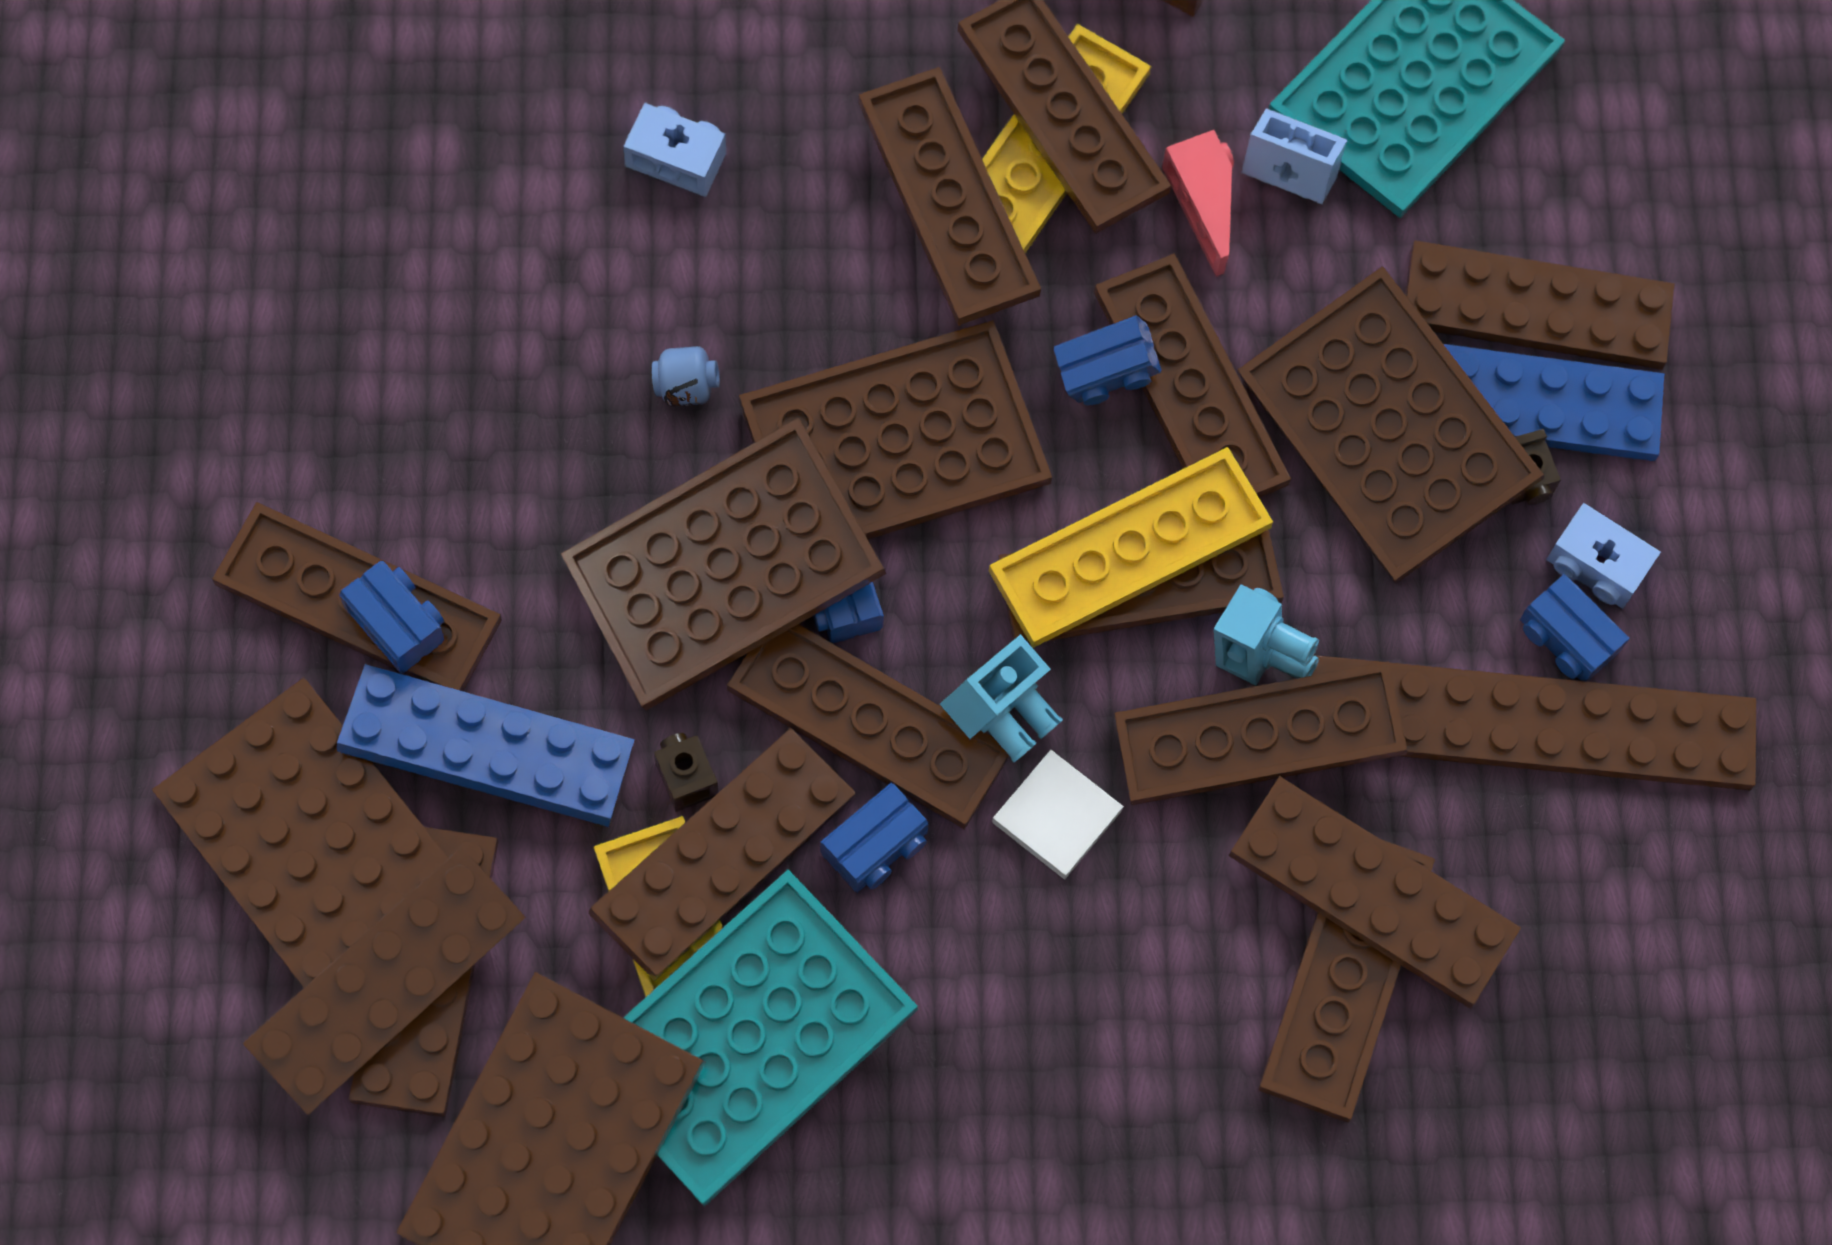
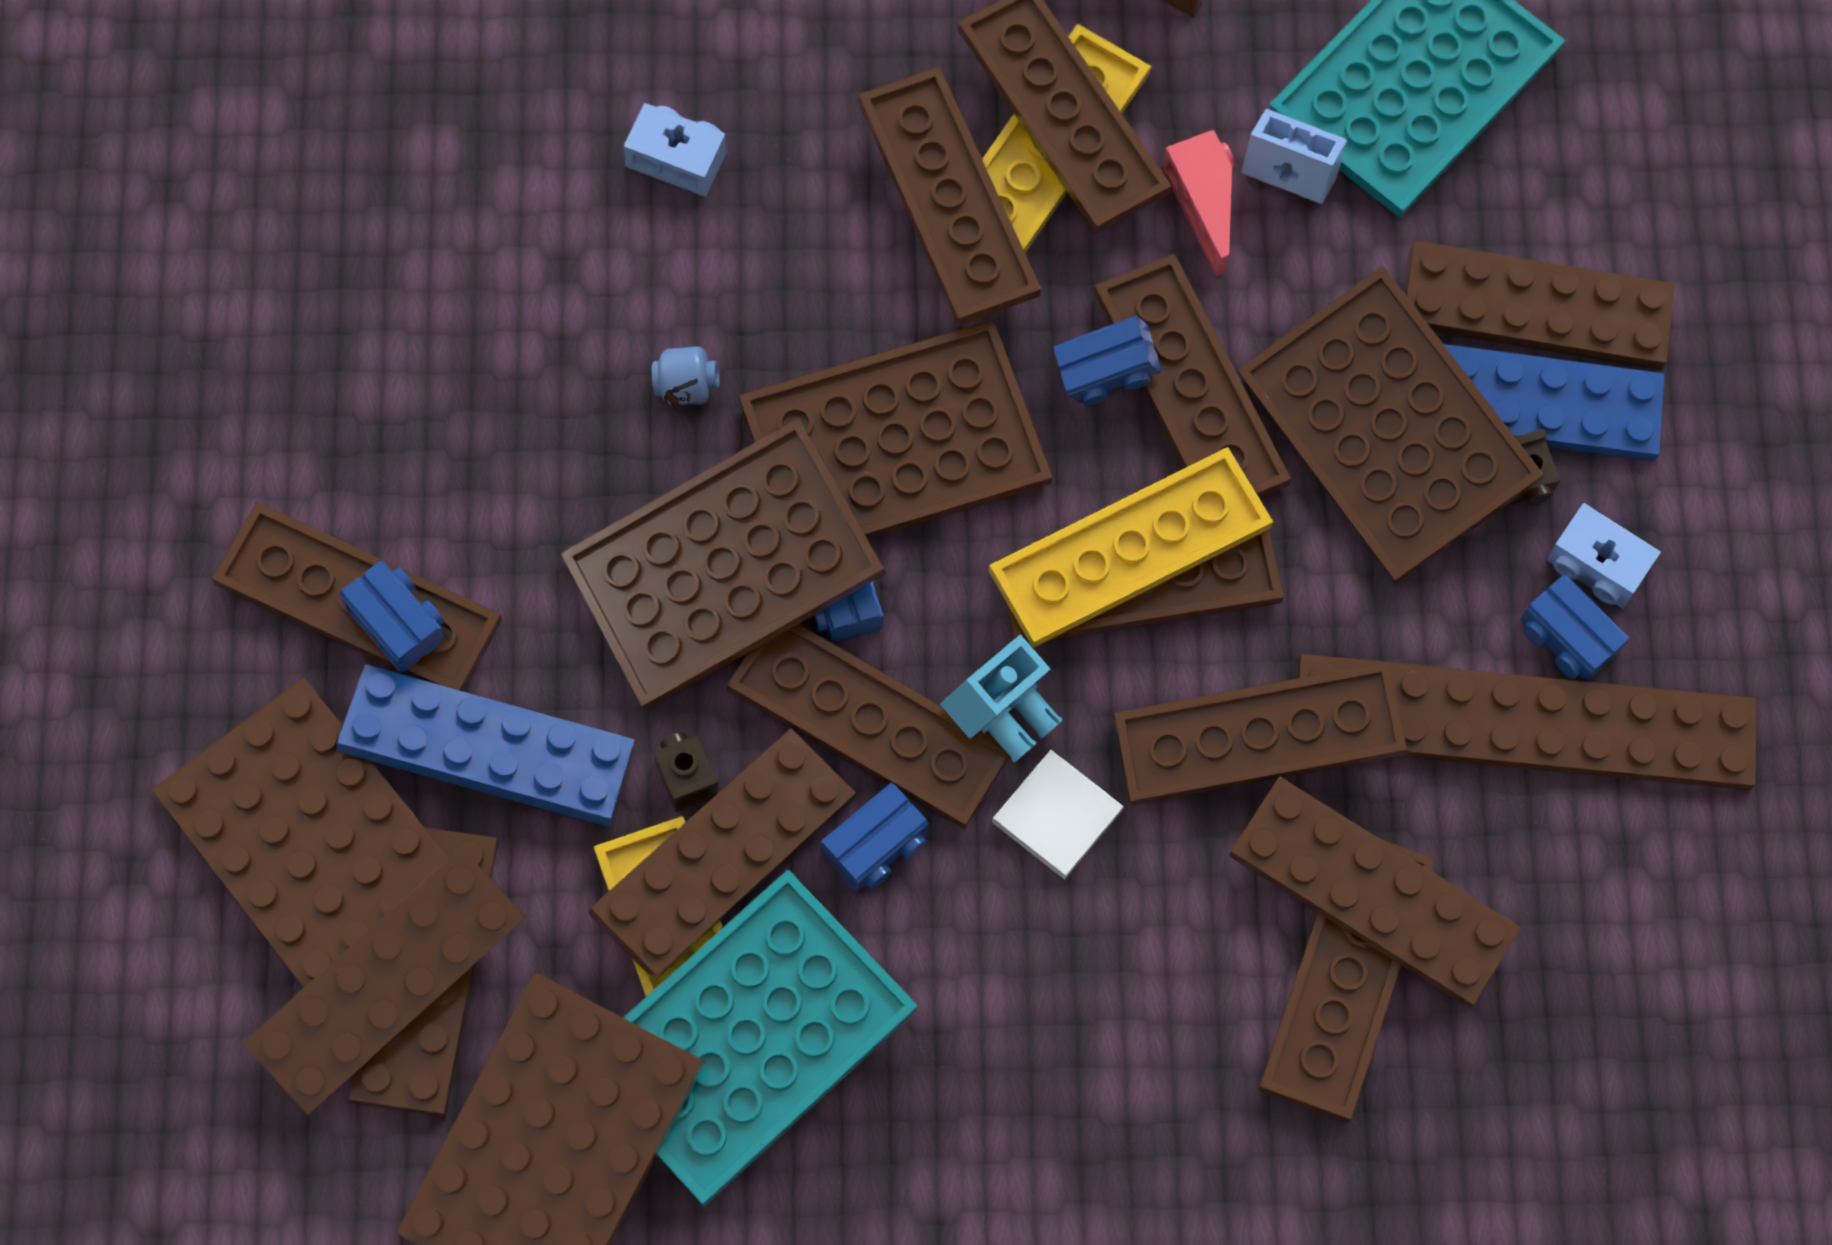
(1255, 638): medium azure brick -> none

